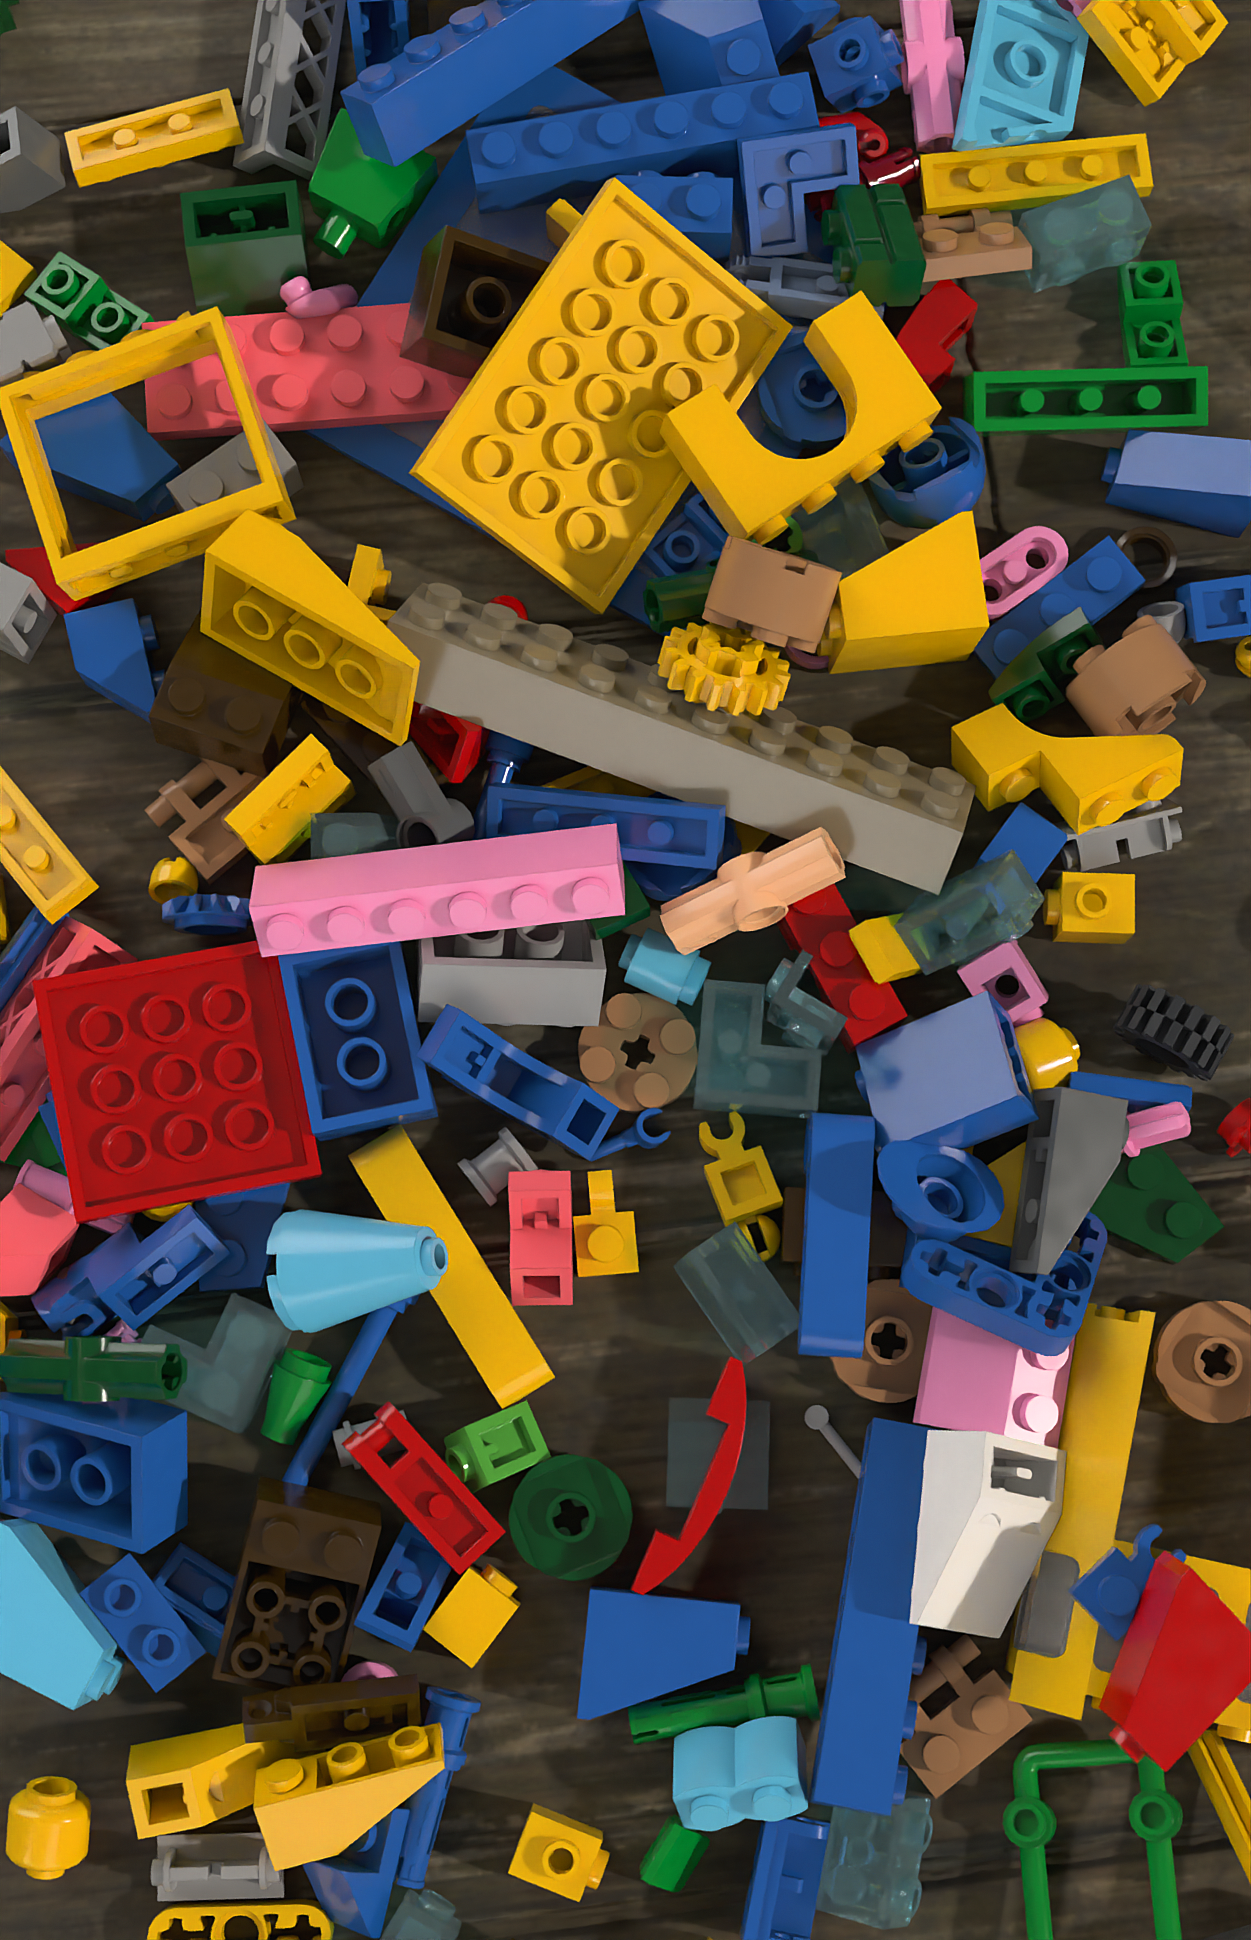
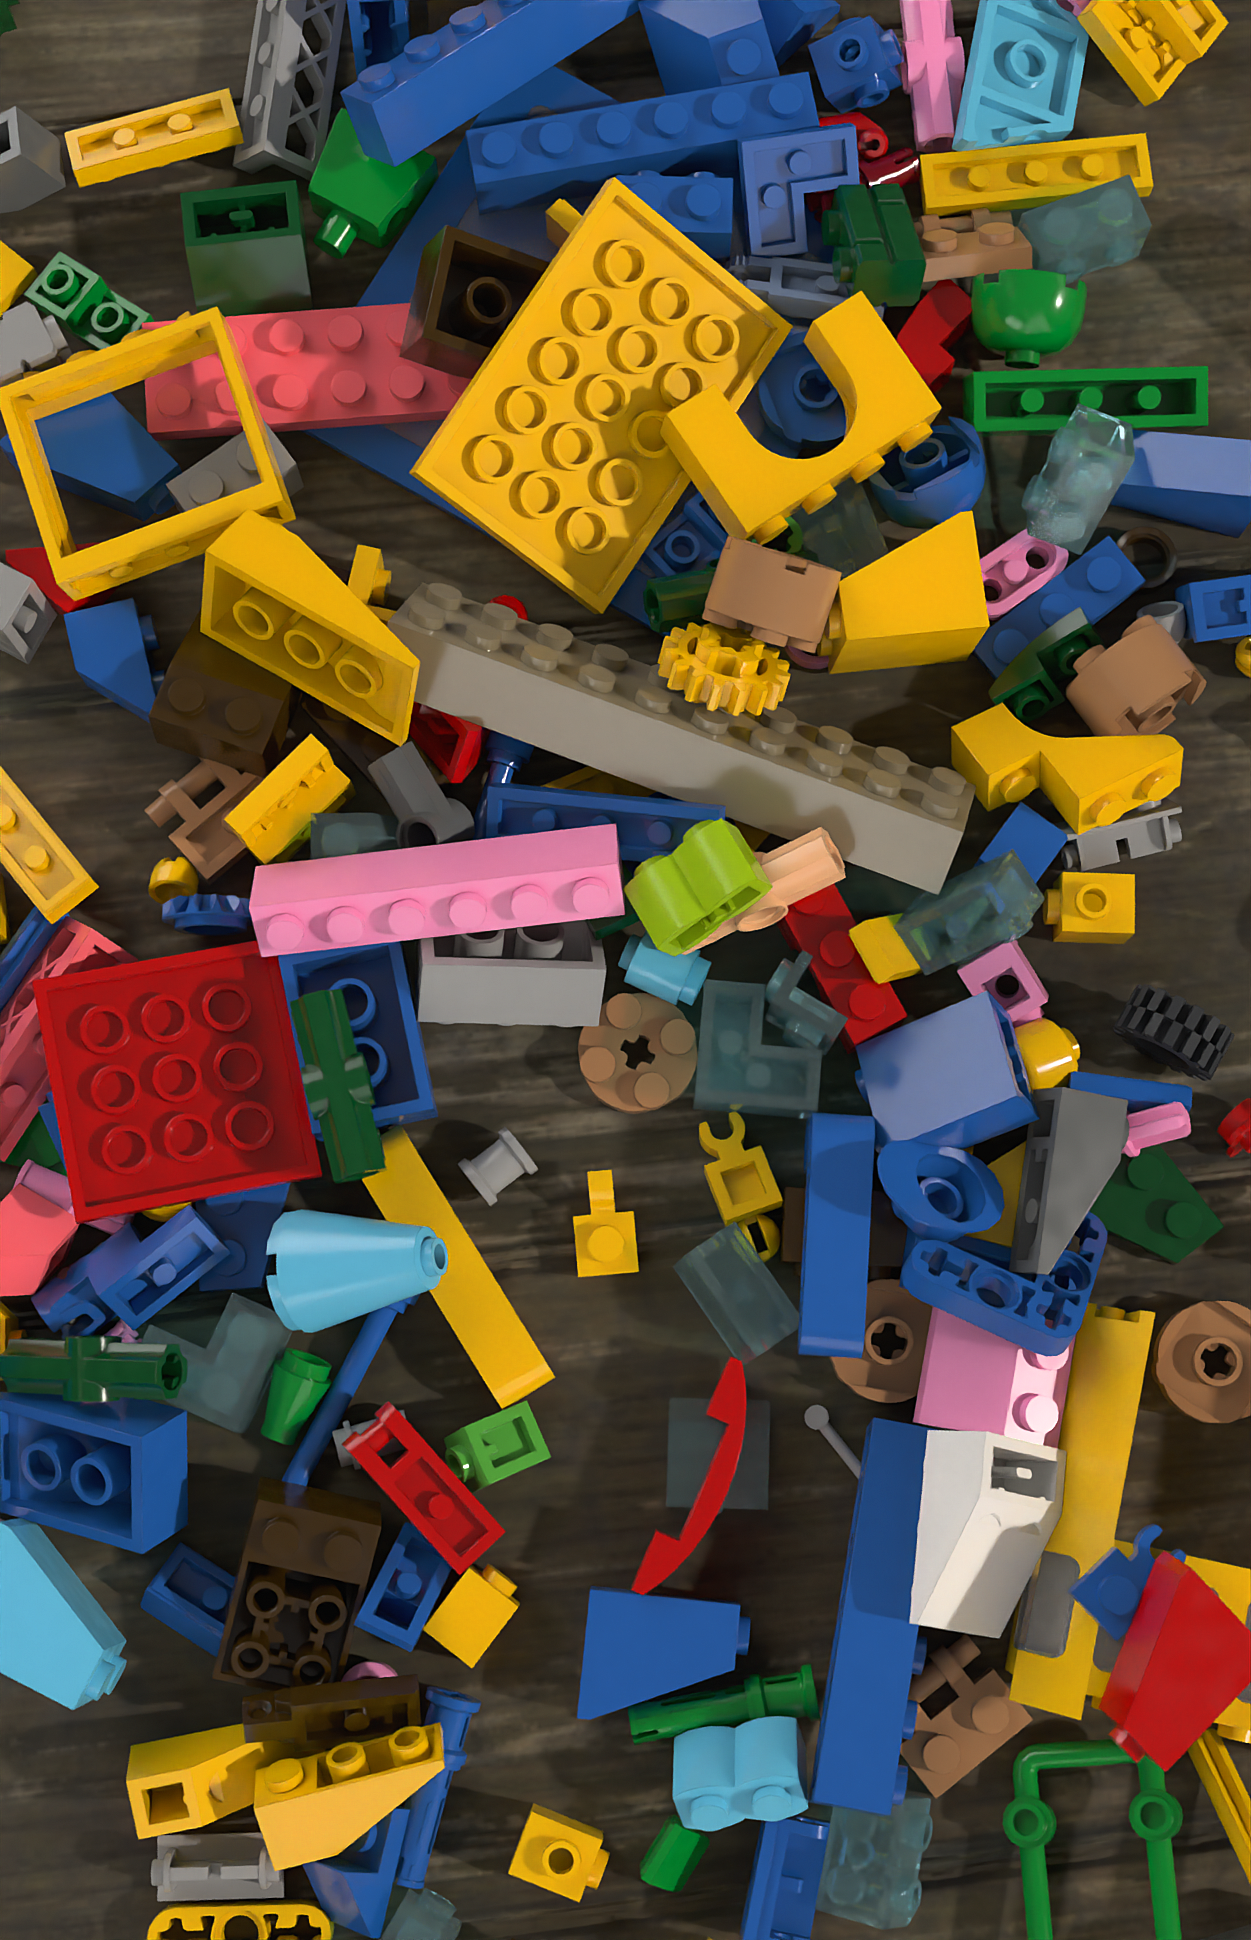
(48, 1827): yellow head -> none
(143, 1622): blue hinge -> none
(306, 303): bright pink arm -> none
(338, 1086): none -> dark green piece
(517, 1083): blue arch -> none
(541, 1237): coral brick -> none
(554, 1549): dark green plate -> none
(632, 1136): blue hand -> none
(696, 886): none -> lime brick
(1026, 314): none -> green cylinder
(1079, 478): none -> clear light blue brick
(1151, 314): green slope -> none

